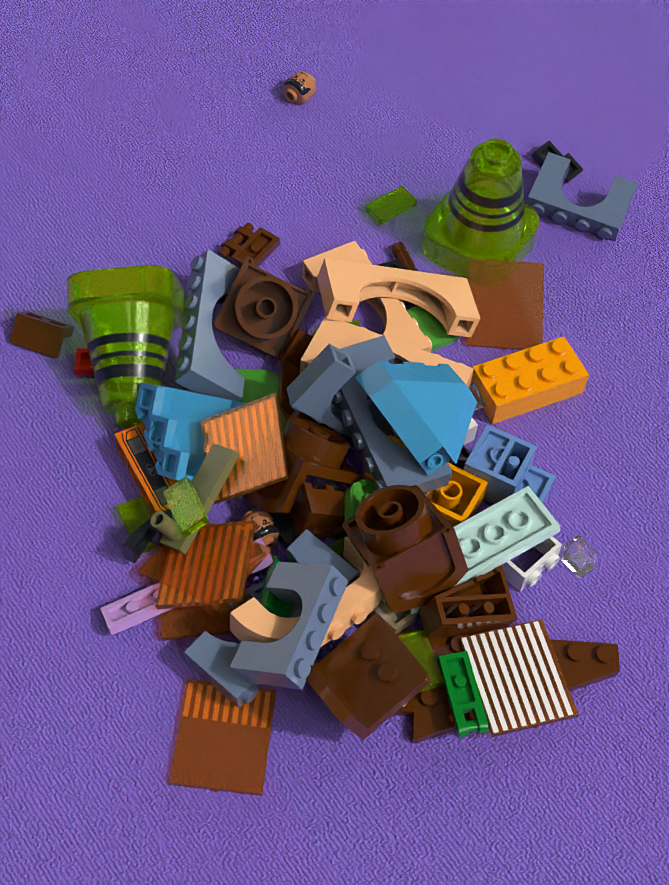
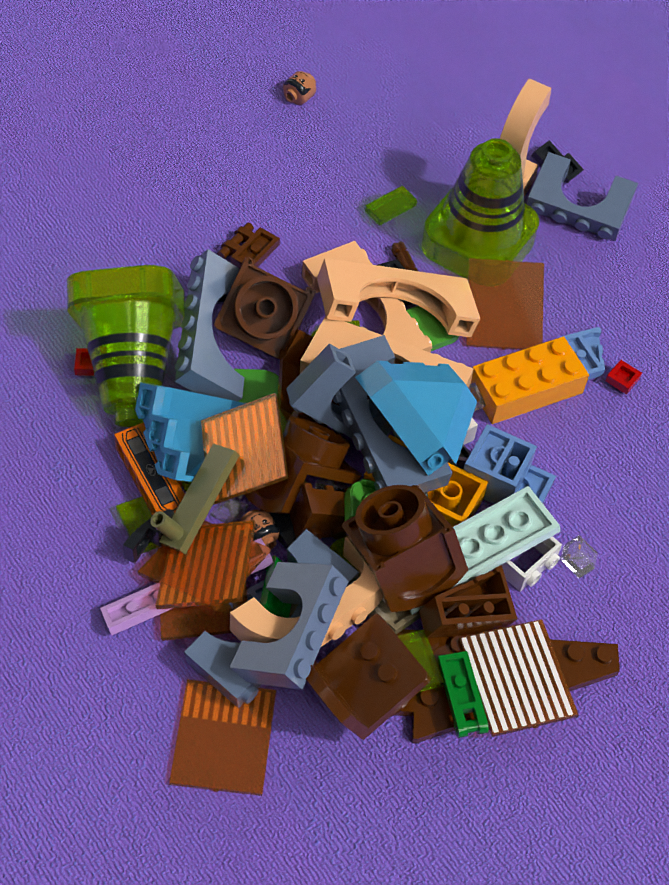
(40, 333): reddish brown panel -> none
(186, 506): clear neon green tile -> none
(229, 510): none -> clear slope
(521, 123): none -> light nougat arch
(588, 350): none -> medium blue wing
(623, 377): none -> red plate

